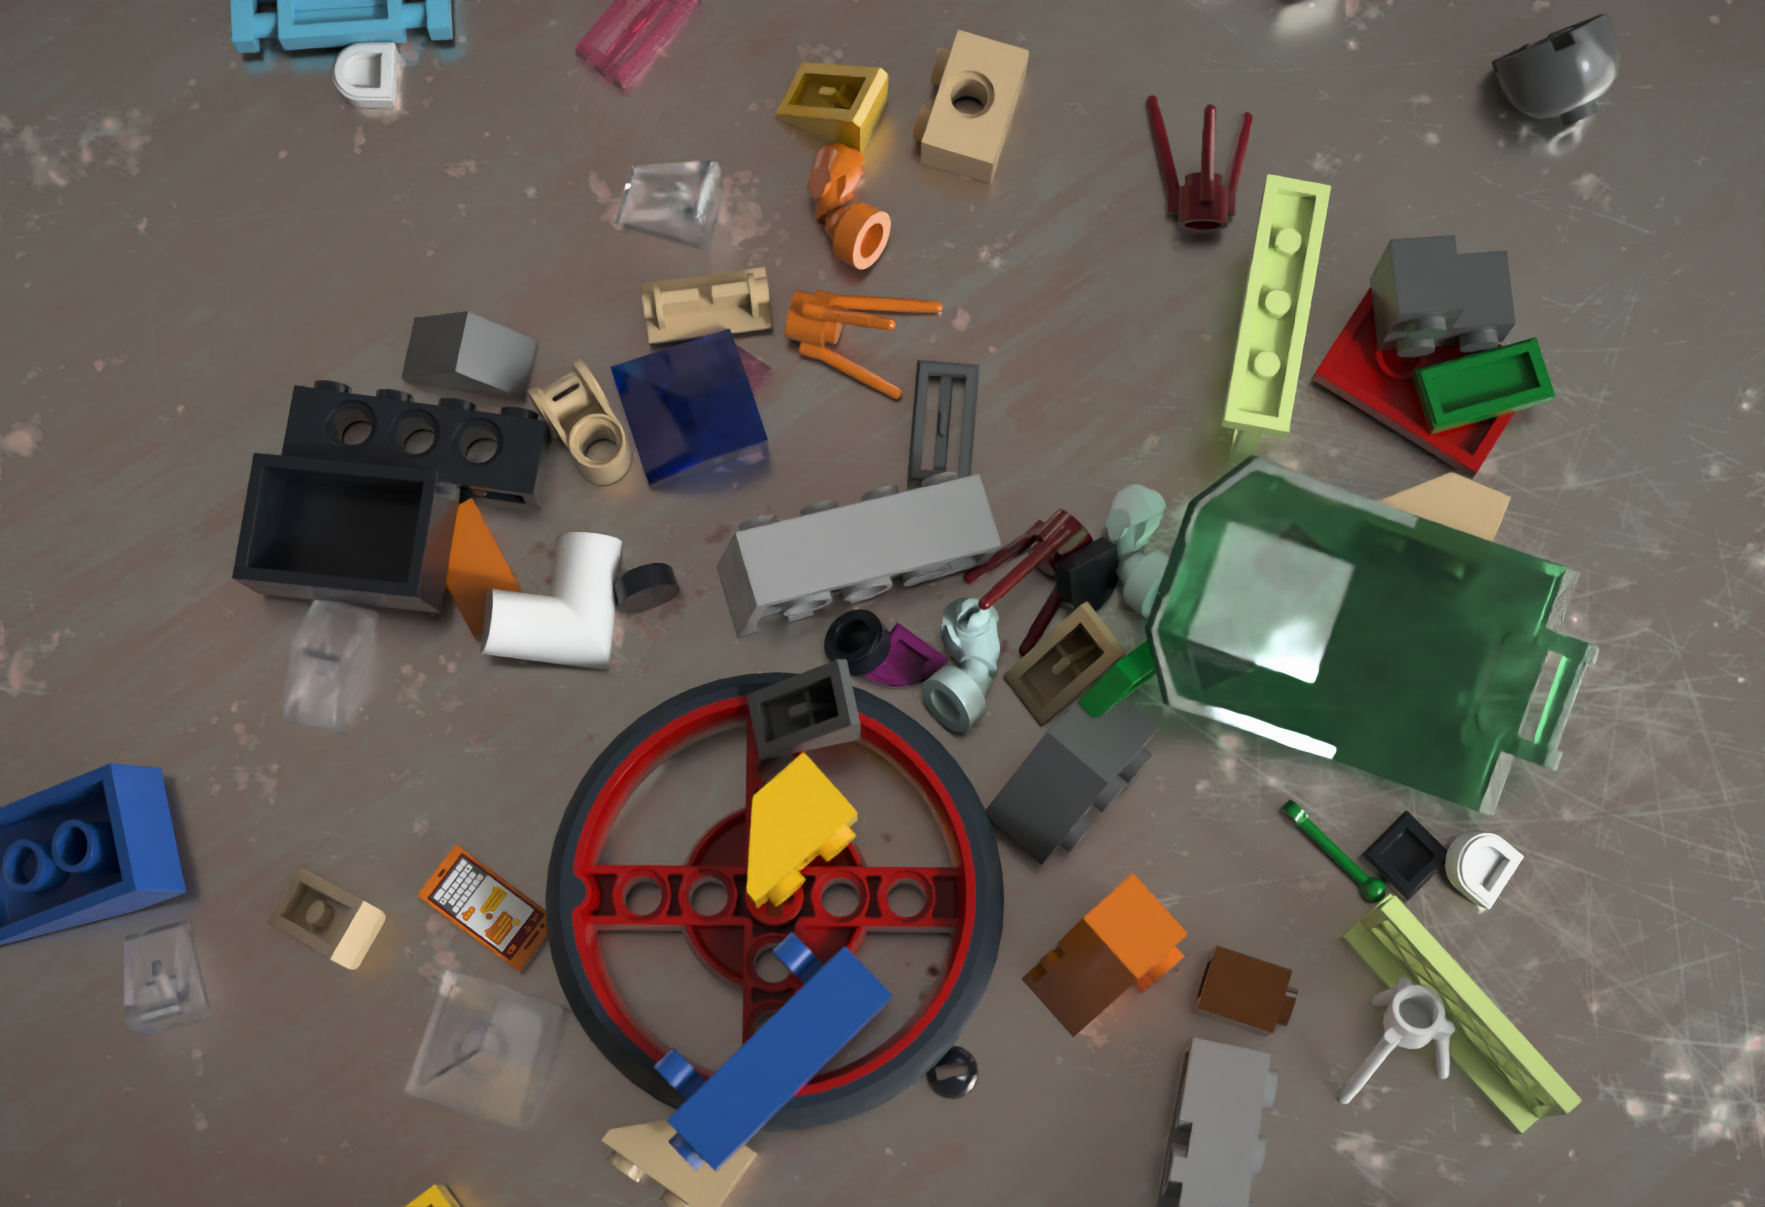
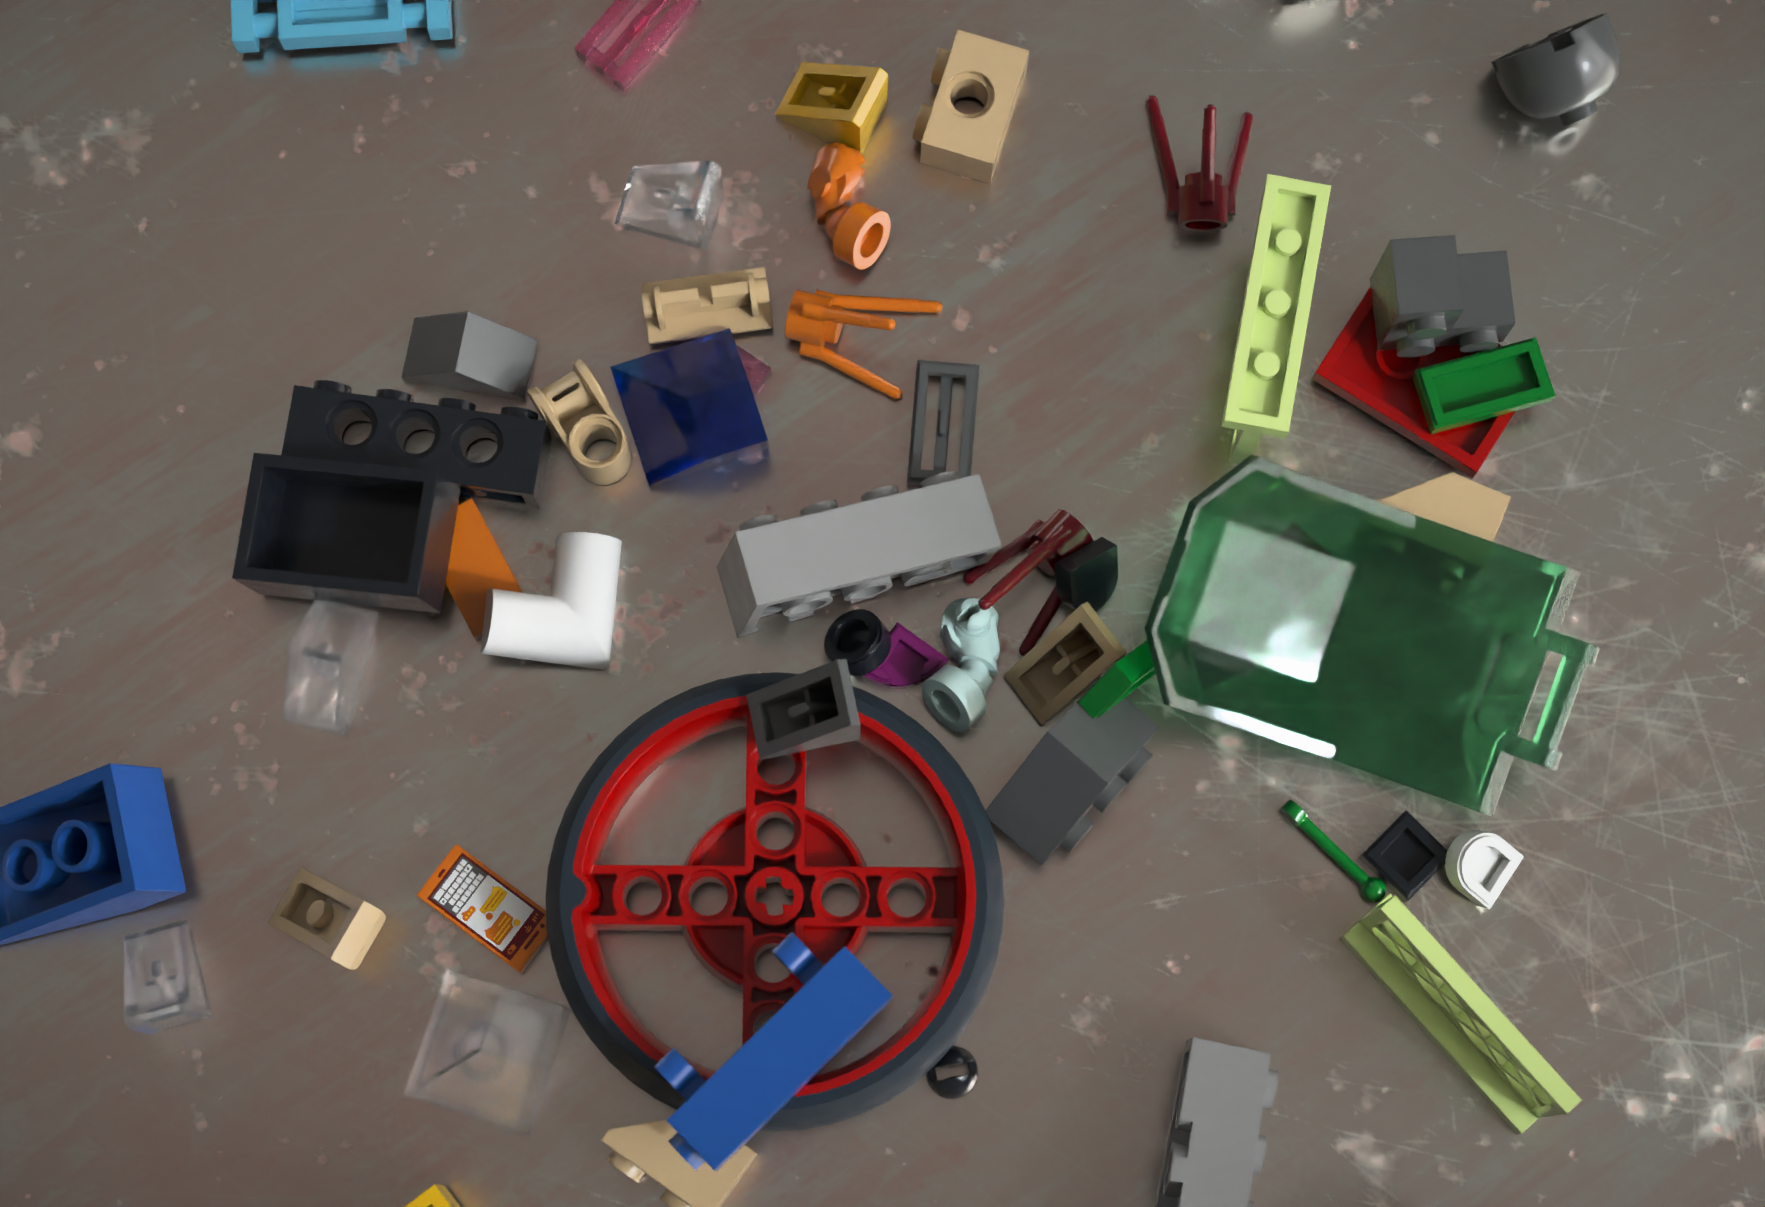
(367, 74): white tile -> none
(645, 587): black tile -> none
(790, 826): yellow slope -> none
(1111, 948): orange wedge -> none
(1129, 524): light aqua arm -> none
(1245, 992): reddish brown brick -> none
(1409, 1022): white plant -> none

